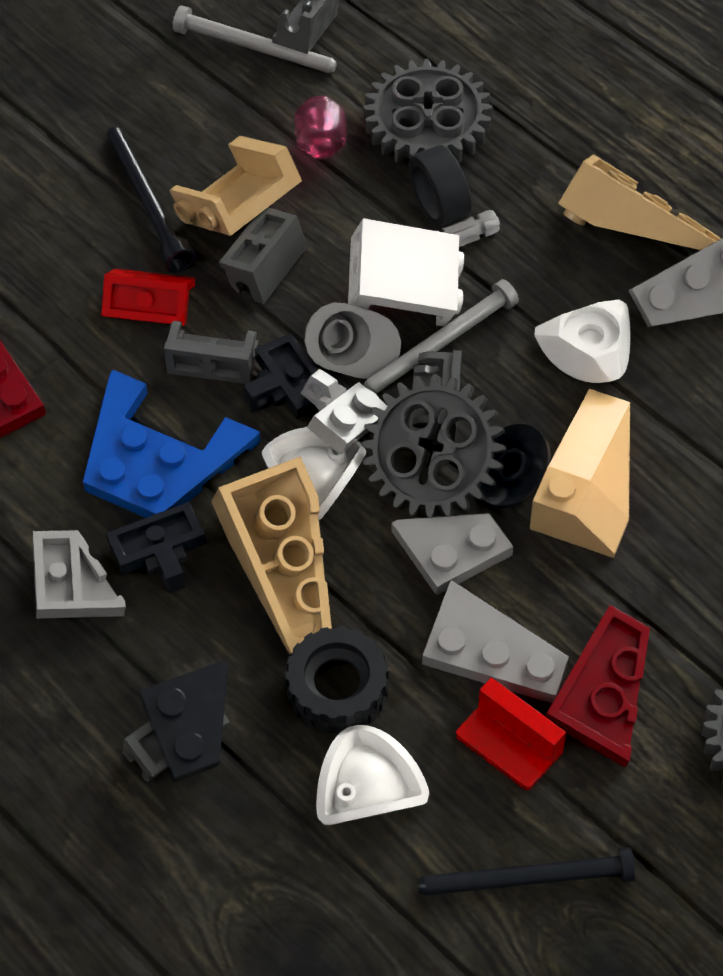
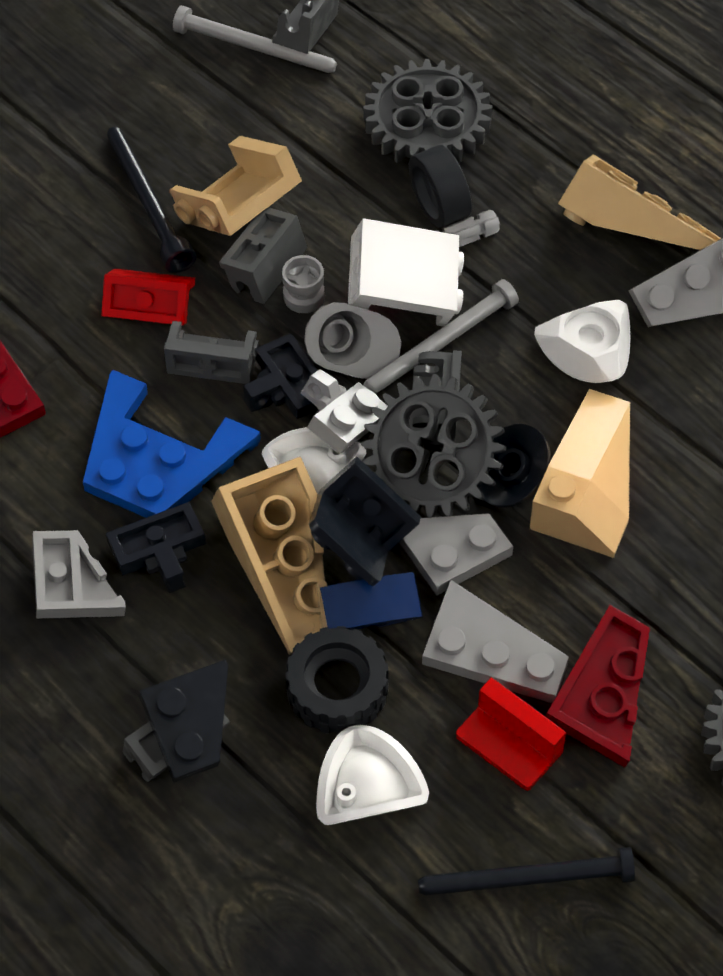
(303, 284): none -> light grey wheel
(320, 127): clear pink head -> none
(361, 520): none -> black bracket
(362, 605): none -> dark blue slope

